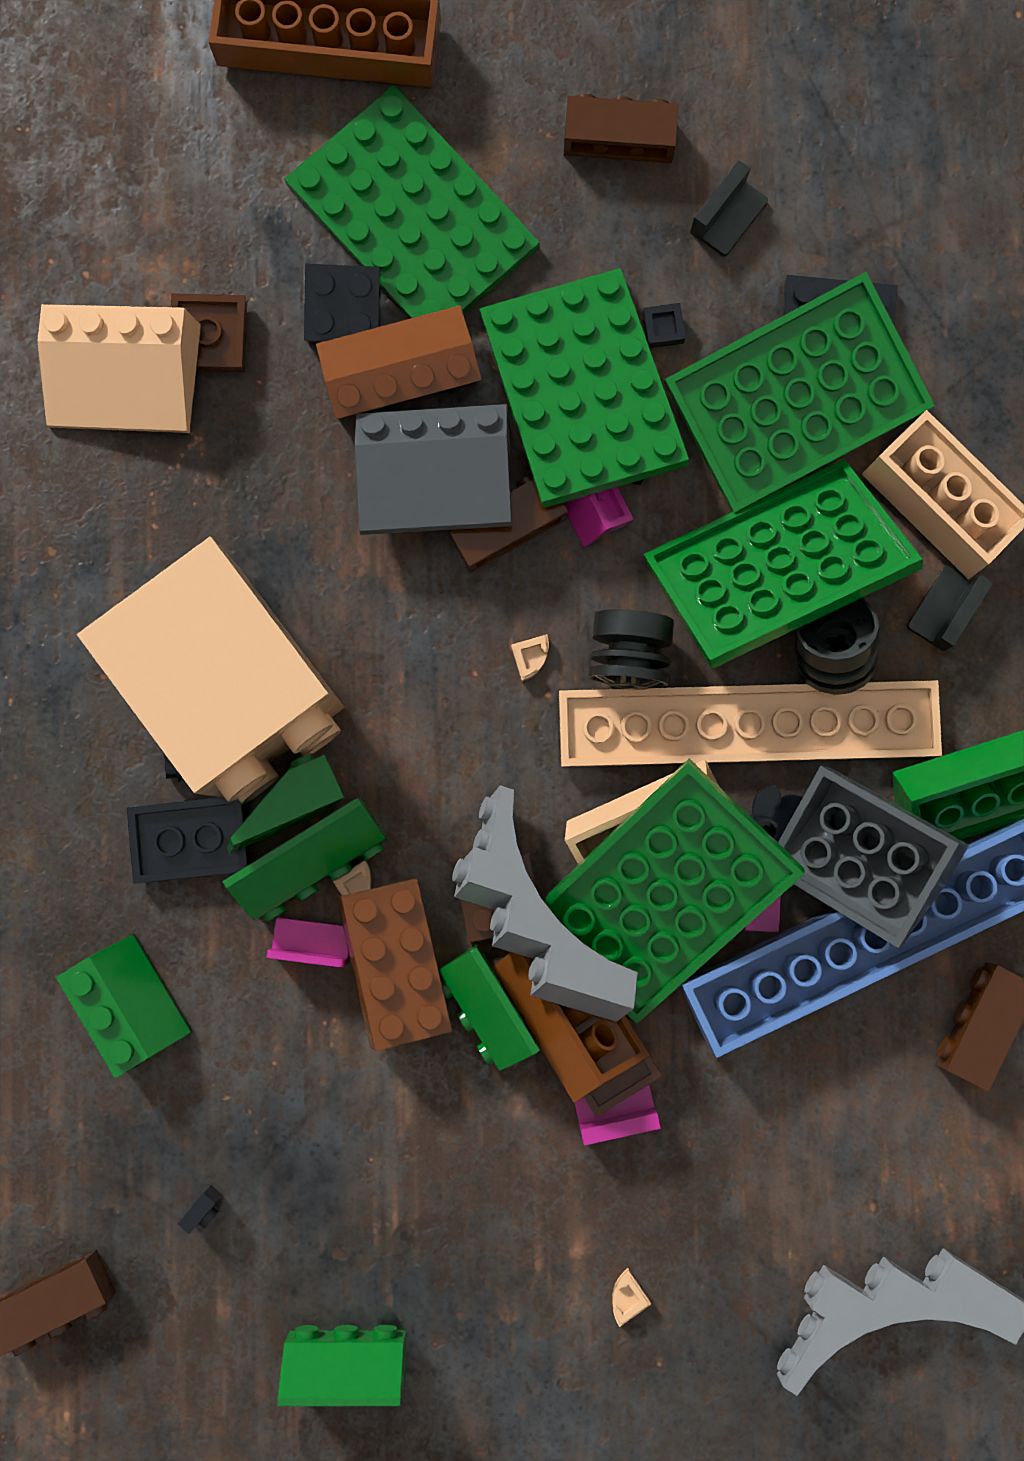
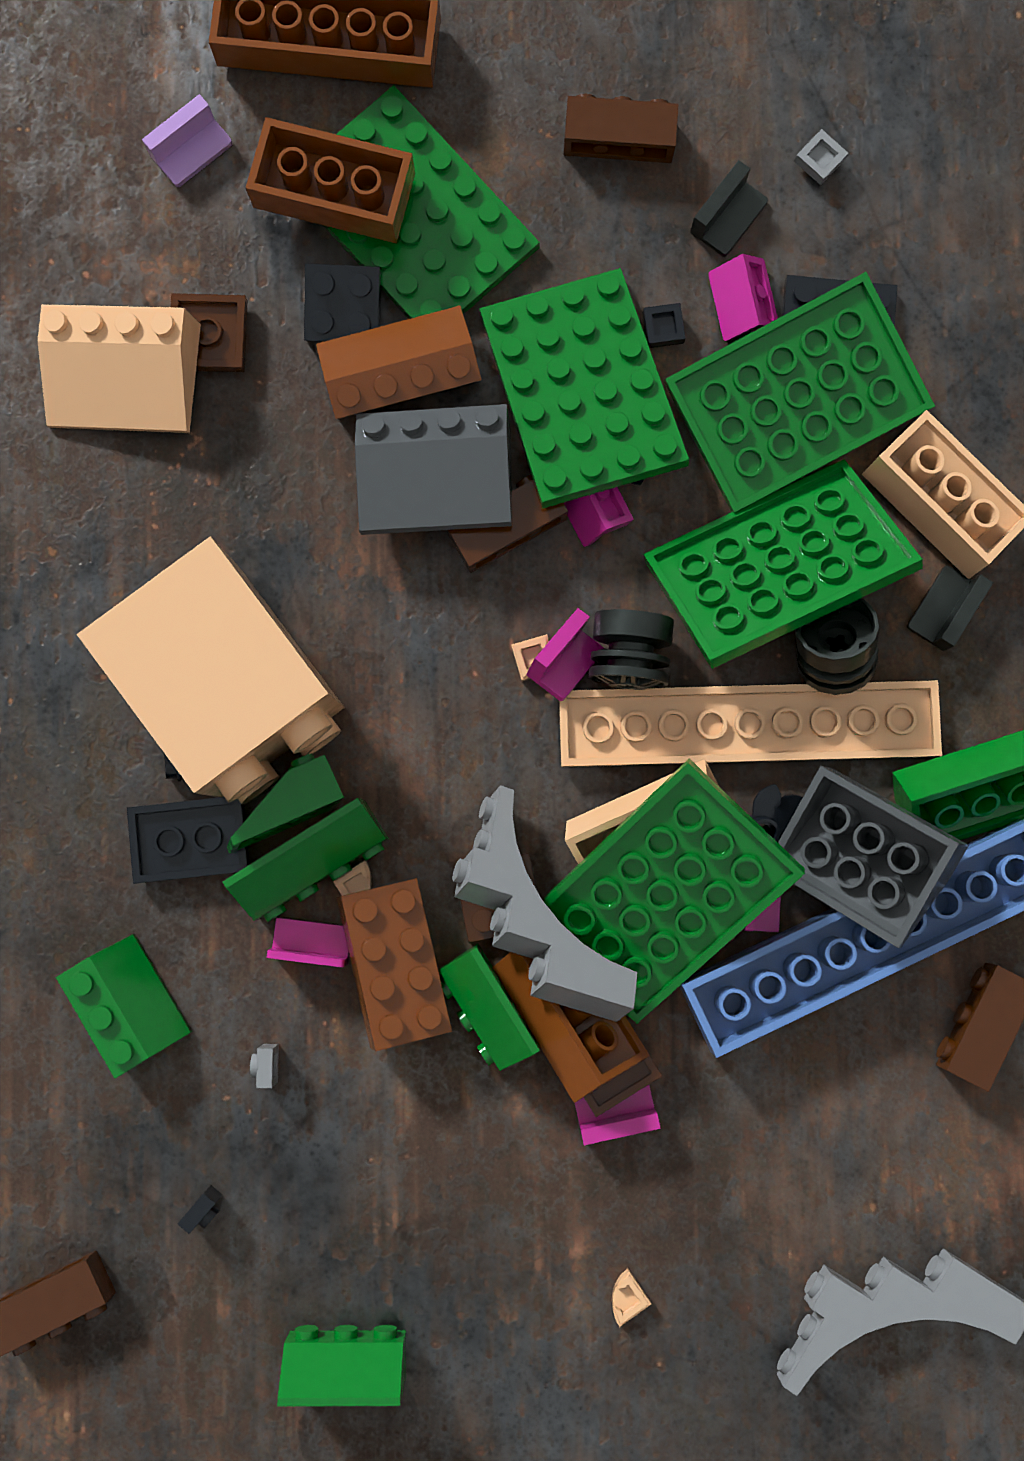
(187, 141): none -> lavender panel
(265, 1065): none -> light grey plate
(331, 180): none -> dark orange brick
(565, 658): none -> dark pink panel
(742, 296): none -> dark pink panel
(821, 157): none -> light grey plate

